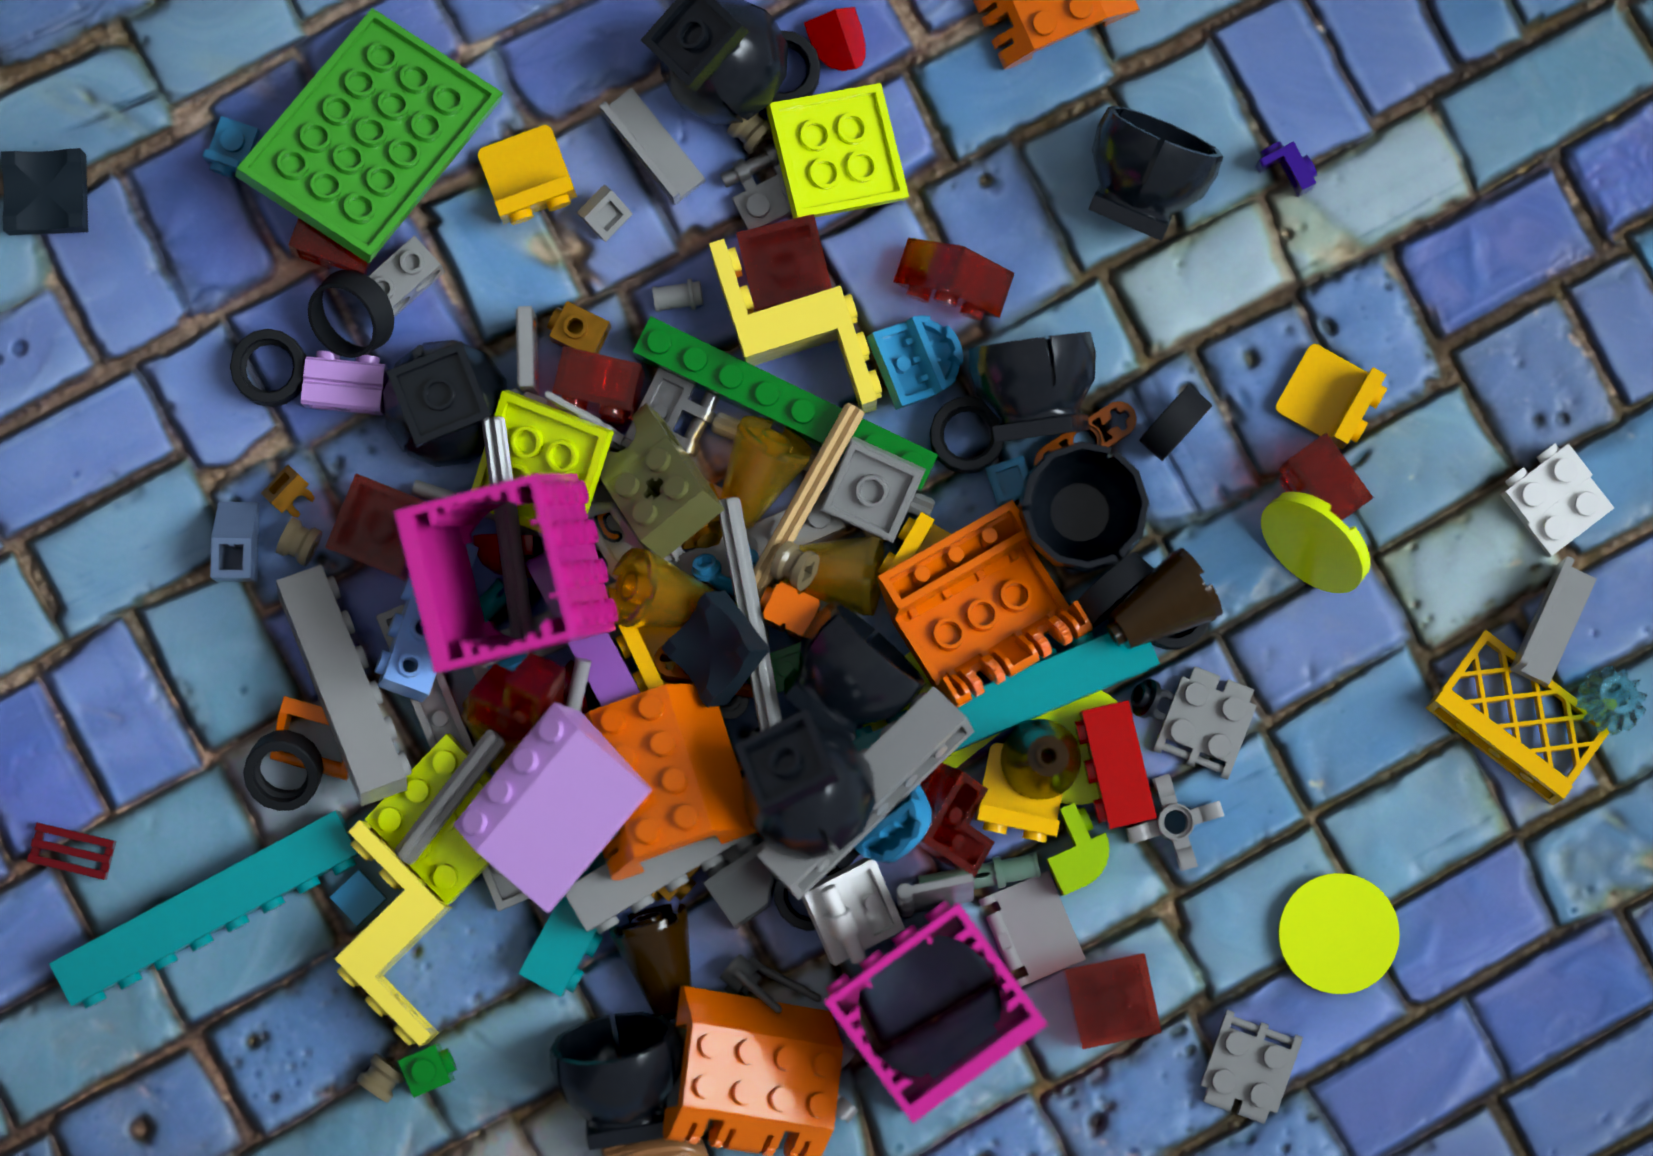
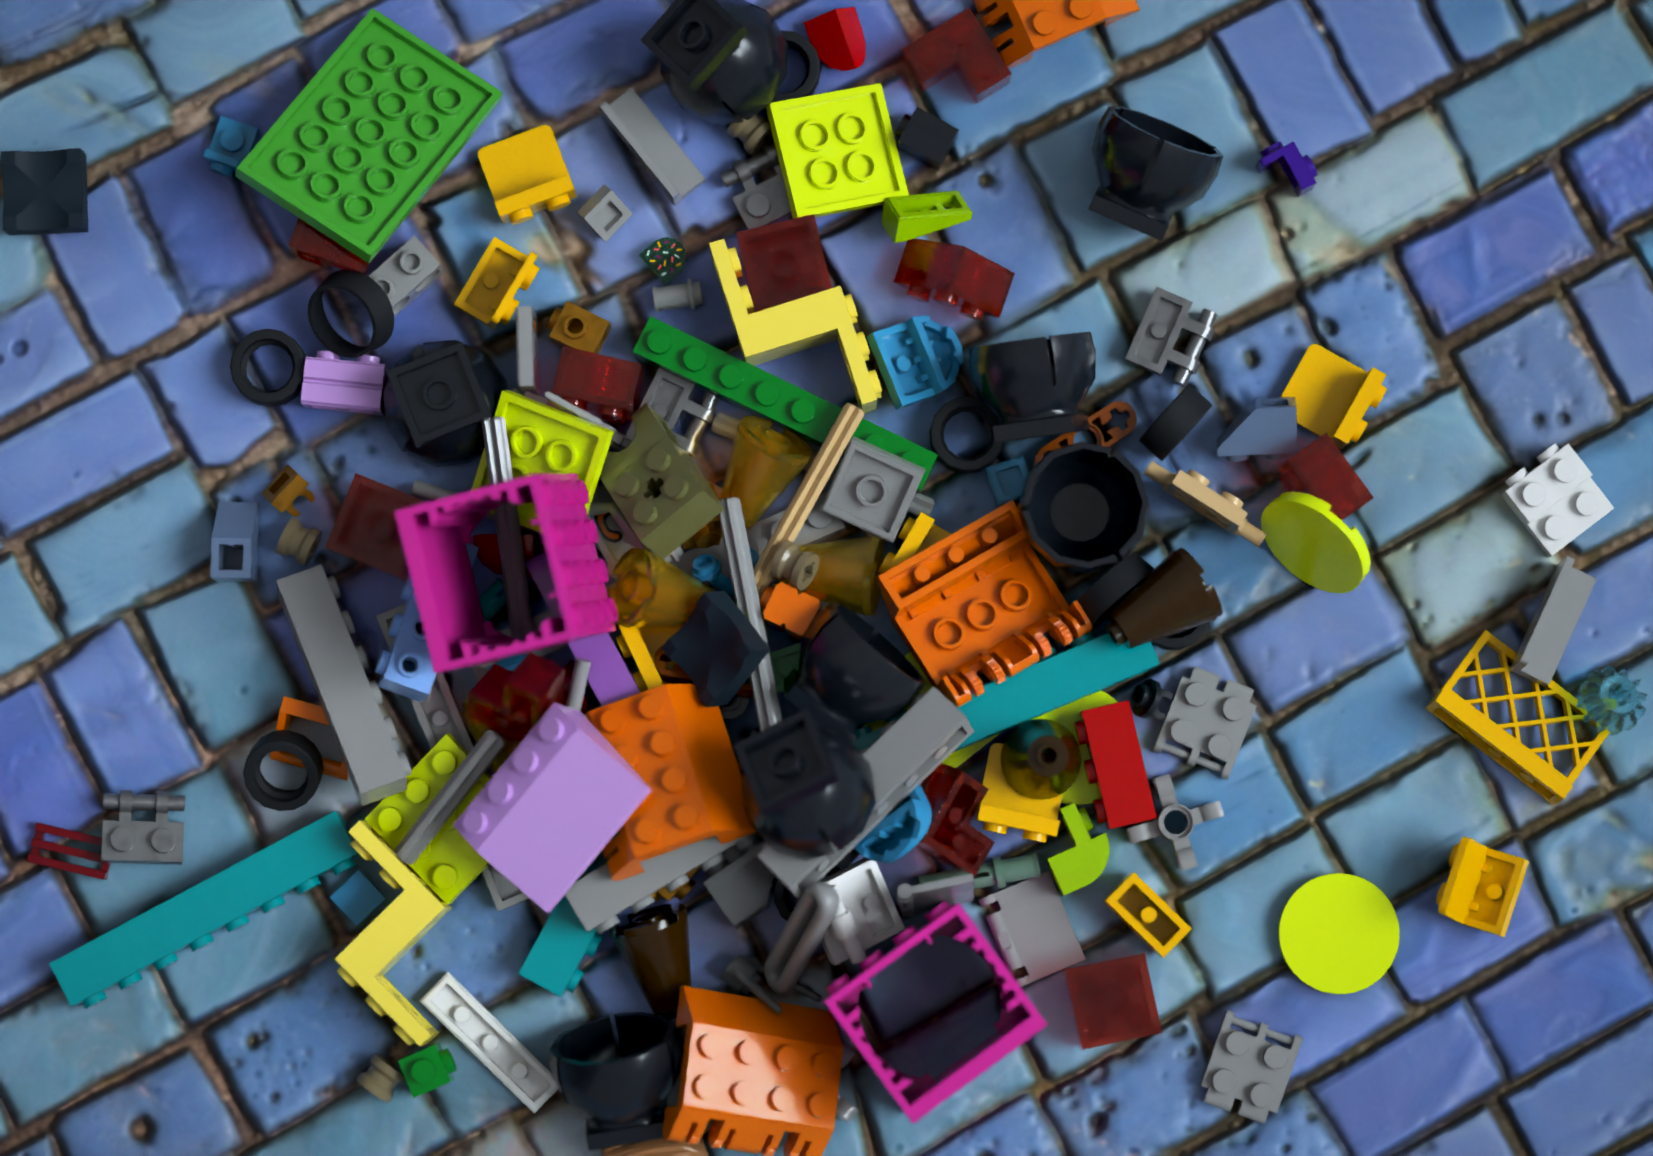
(142, 840): none -> flat silver plate
(490, 1042): none -> white tile
(495, 282): none -> yellow bracket
(665, 259): none -> clear green tile
(801, 936): none -> light grey piece
(922, 214): none -> lime slope
(926, 138): none -> black brick
(961, 48): none -> clear red brick
(1147, 914): none -> yellow brick
(1159, 331): none -> flat silver plate
(1220, 509): none -> tan plate
(1261, 429): none -> sand blue slope
(1481, 887): none -> yellow bracket

